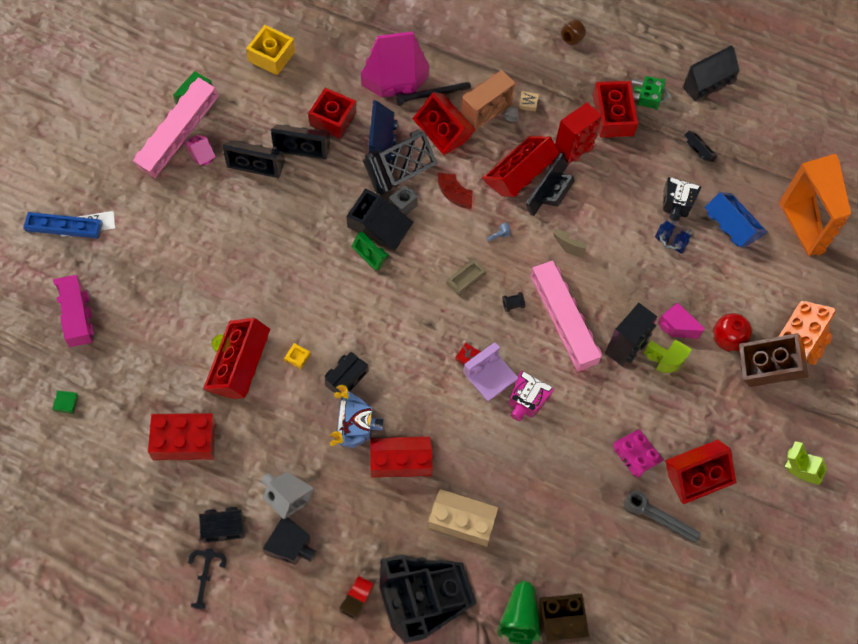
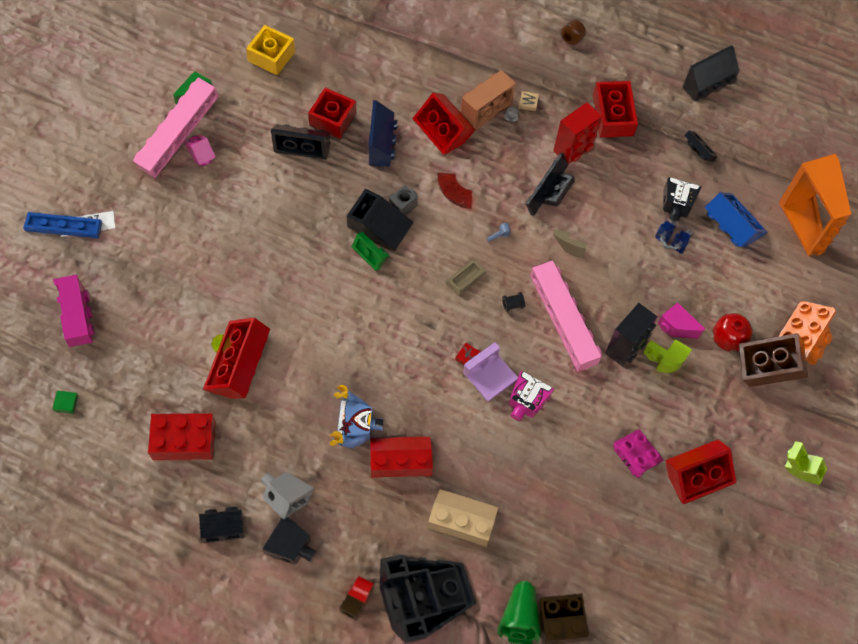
(208, 555): black piece -> none
(253, 158): black slope -> none
(297, 356): yellow tile -> none
(347, 373): black brick -> none
(379, 170): black piece -> none
(395, 65): dark pink wedge -> none
(426, 93): black bar -> none
(522, 165): red slope -> none
(650, 92): green piece -> none
(659, 516): dark grey axle -> none

